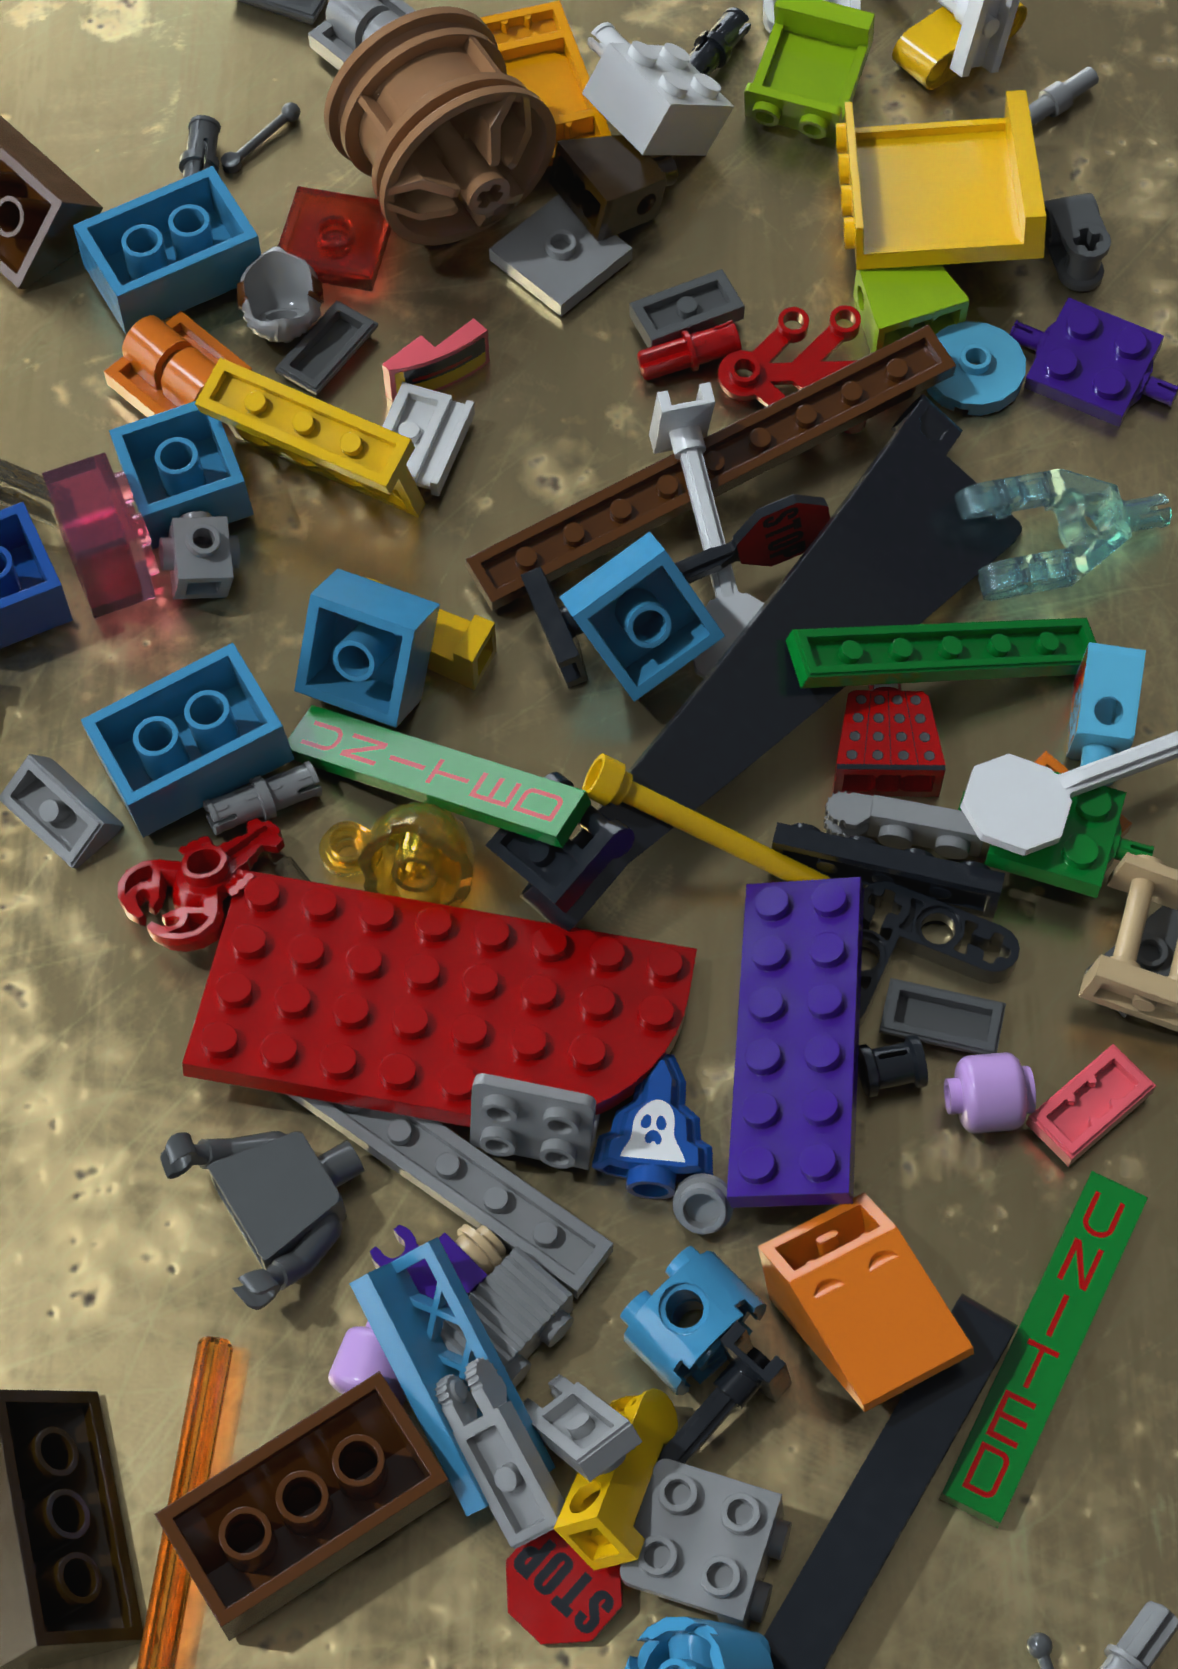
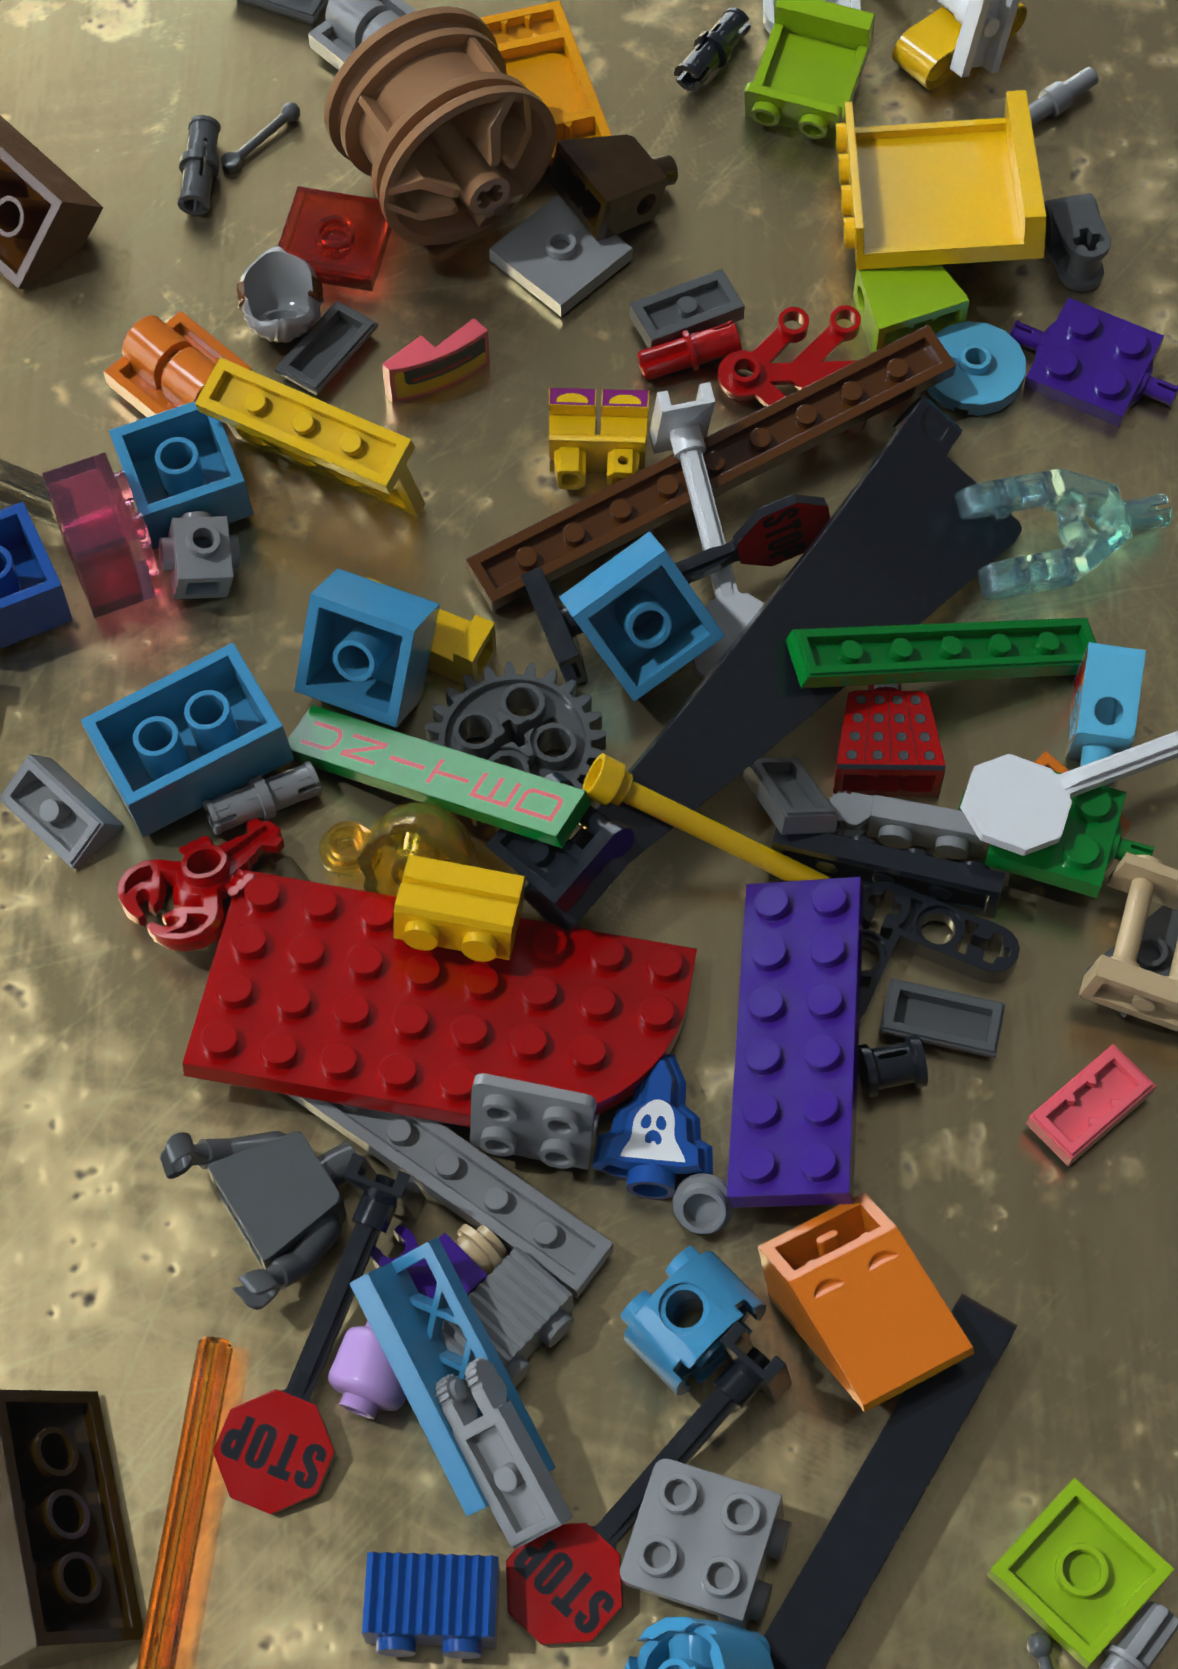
(168, 248): dark azure brick -> none
(278, 1443): none -> piece
(304, 1505): reddish brown slope -> none
(431, 1603): none -> blue brick
(436, 429): white plate -> none
(458, 908): none -> yellow brick
(516, 740): none -> dark grey gear
(573, 437): none -> yellow hips
(582, 1429): light grey hinge -> none
(602, 1512): yellow leg -> none
(655, 95): white brick -> none
(790, 796): none -> dark grey tile
(990, 1092): lavender head -> none
(1043, 1350): green tile -> none
(1080, 1572): none -> lime plate

